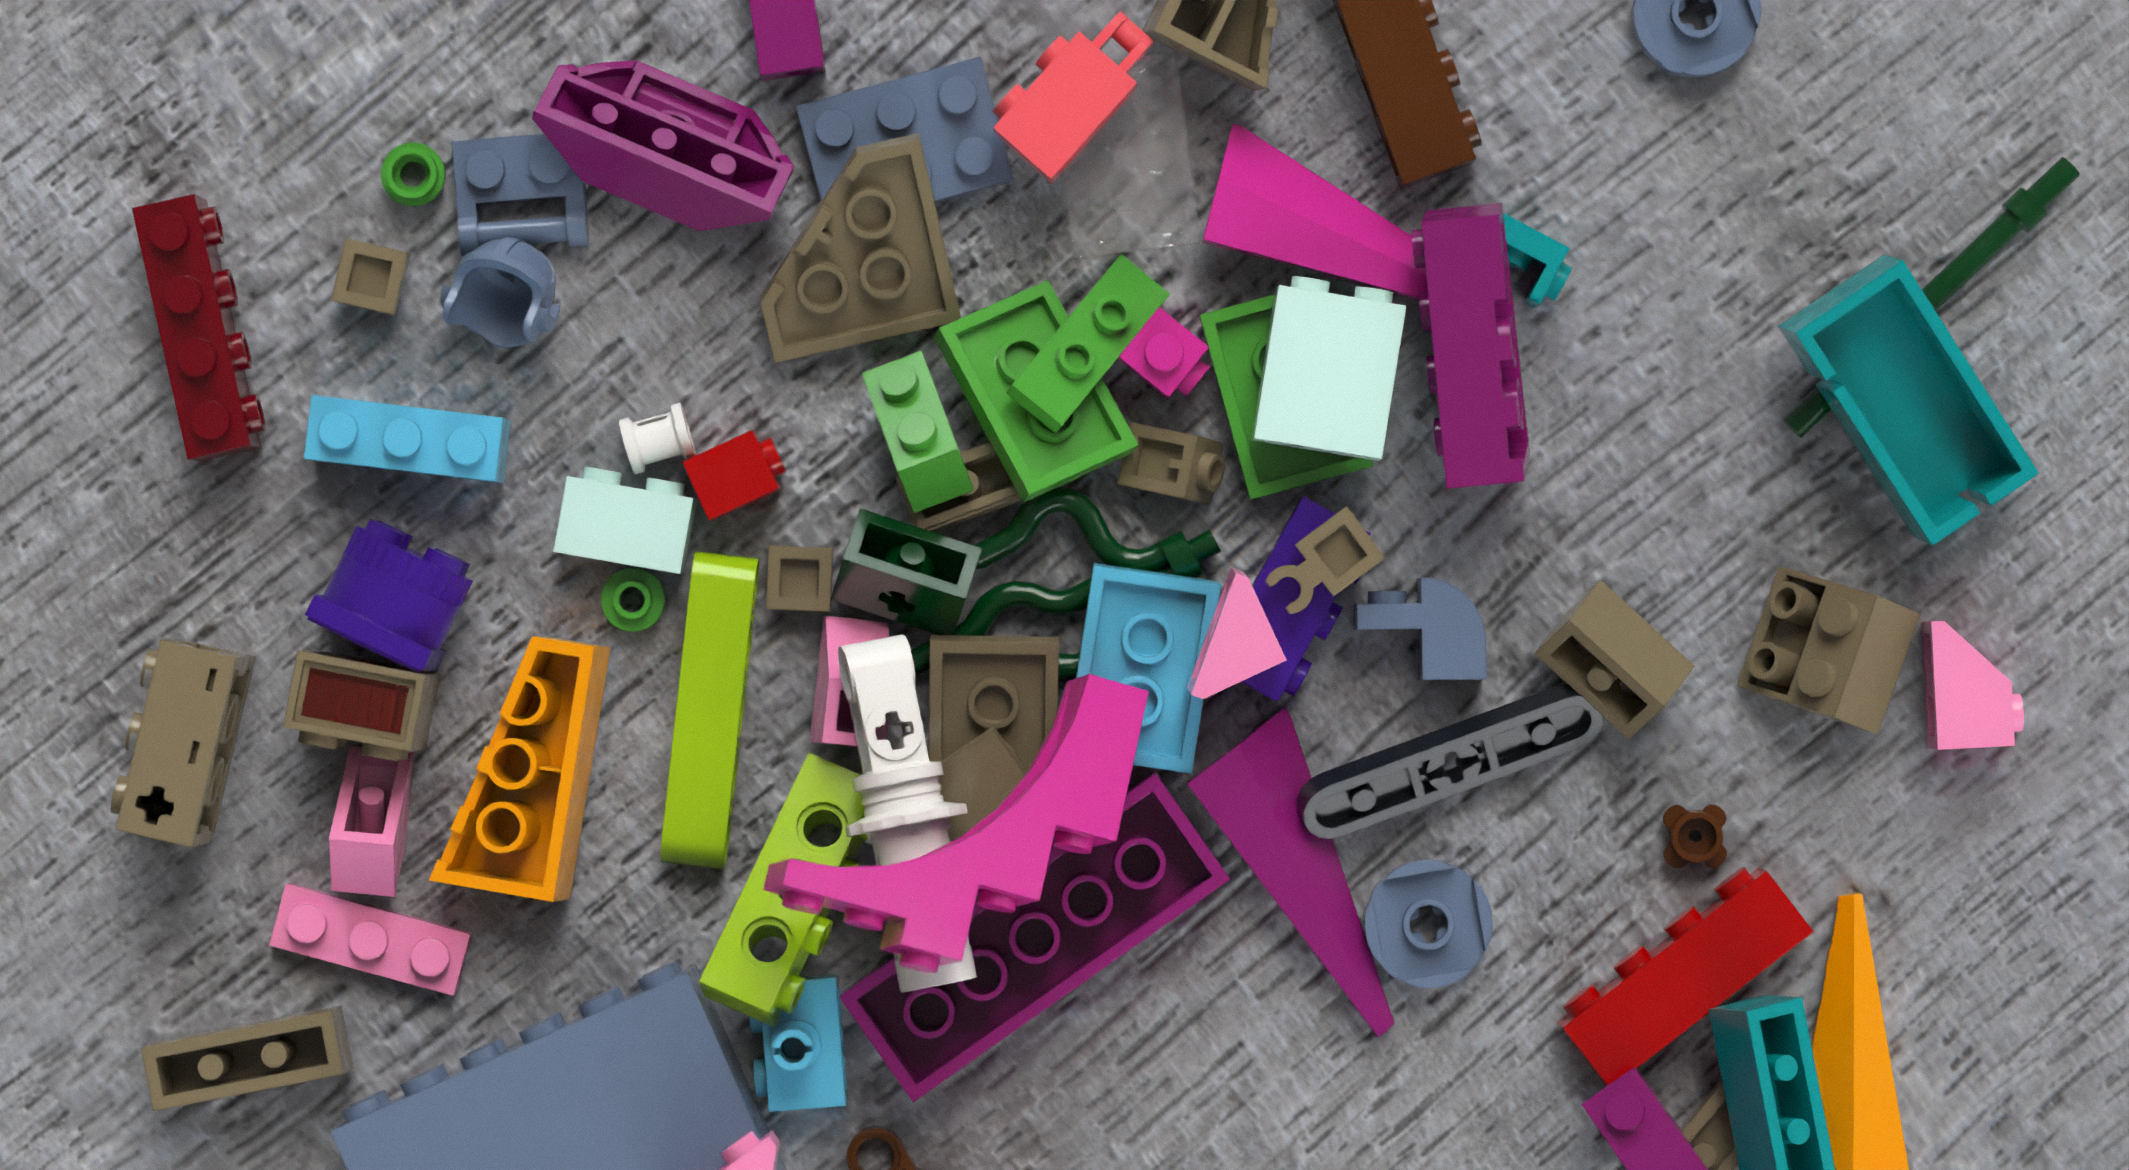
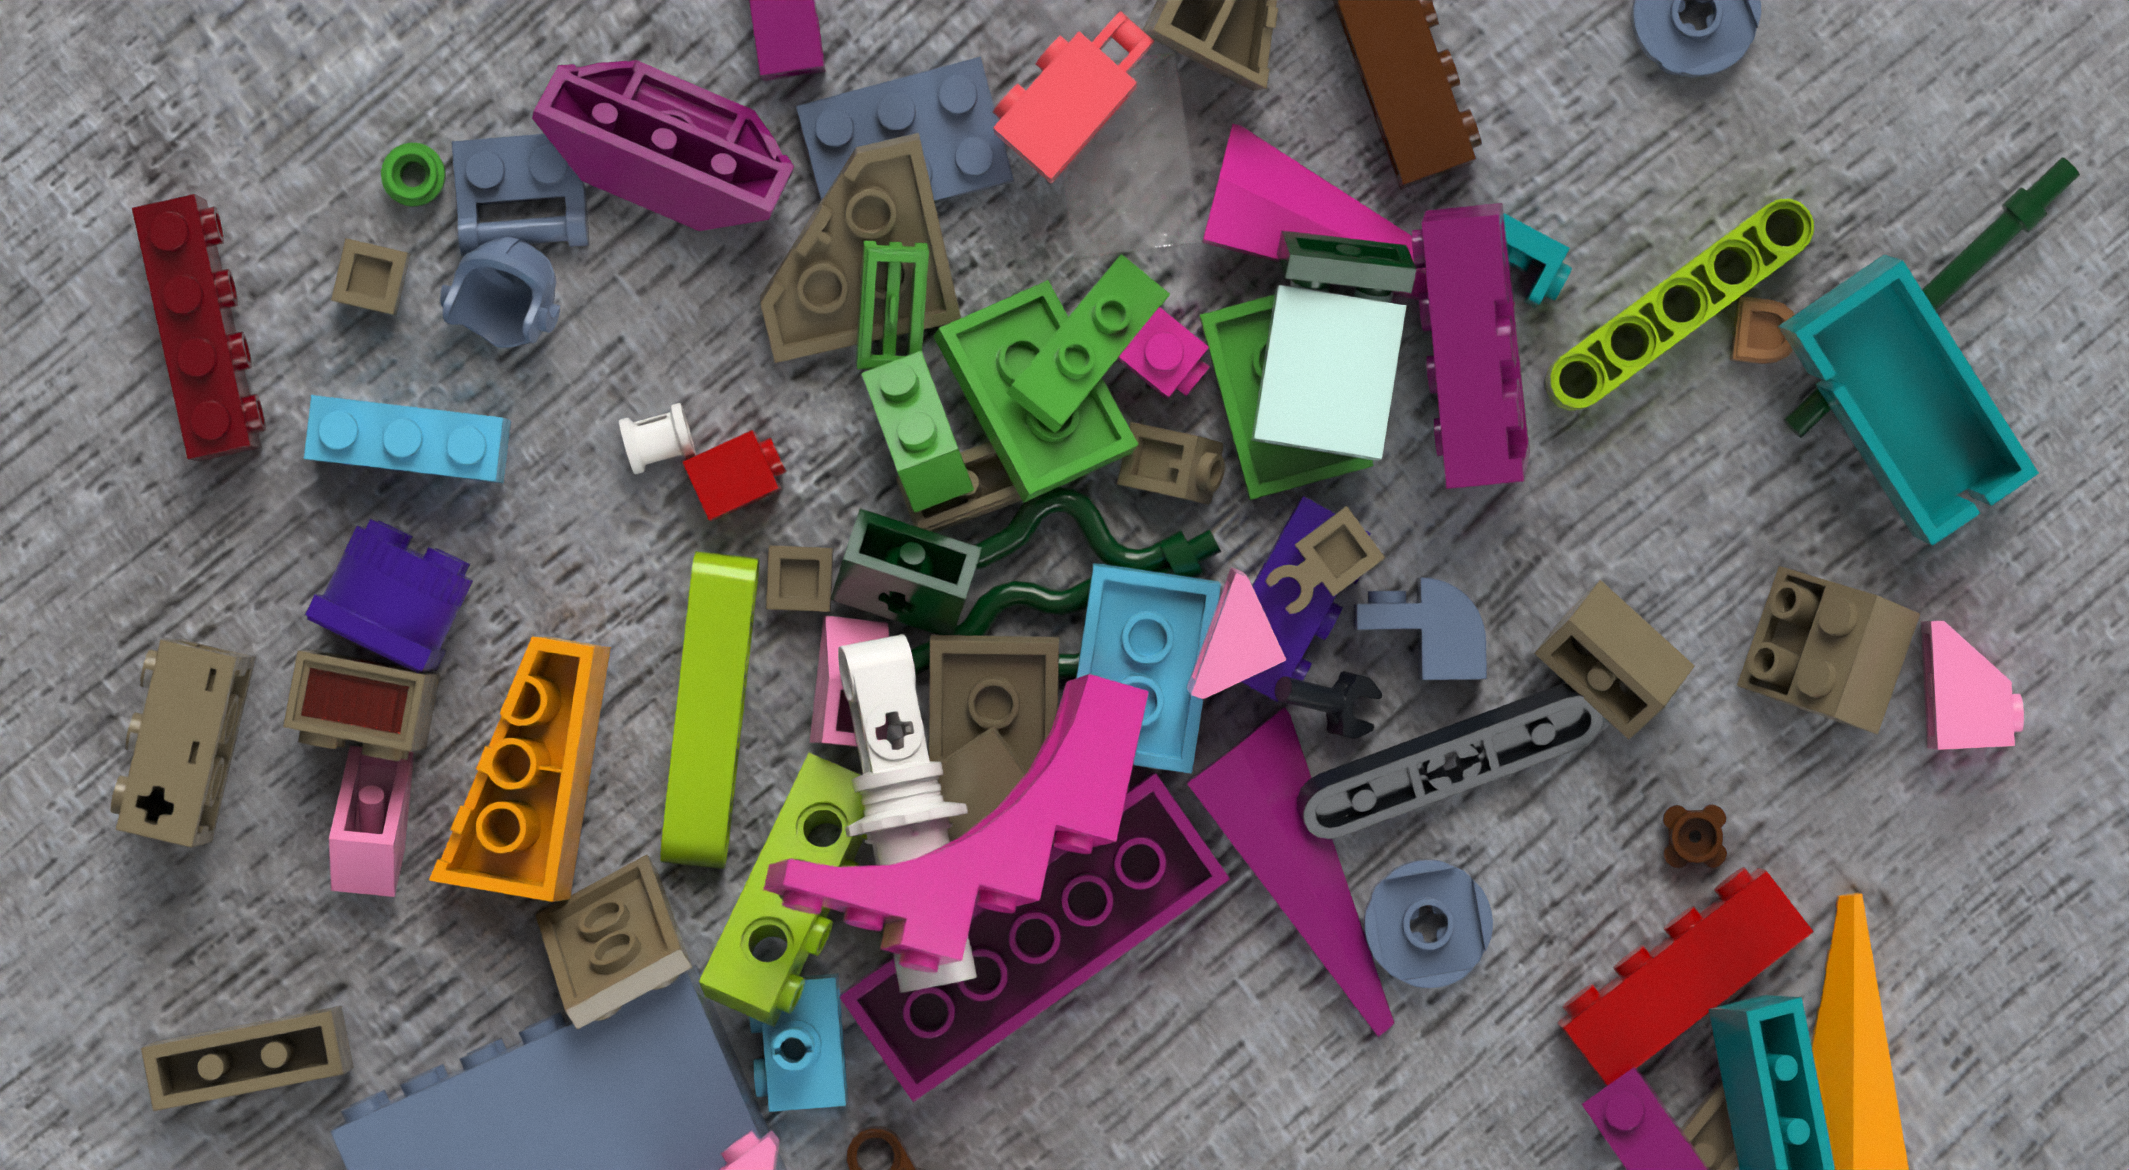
(370, 939): bright pink plate -> none
(613, 942): none -> dark tan plate
(625, 522): light aqua brick -> none
(653, 603): bright green plate -> none
(894, 255): none -> bright green tile
(1325, 260): none -> plate
(1334, 701): none -> black bar
(1709, 298): none -> lime beam
(1757, 331): none -> medium nougat tile

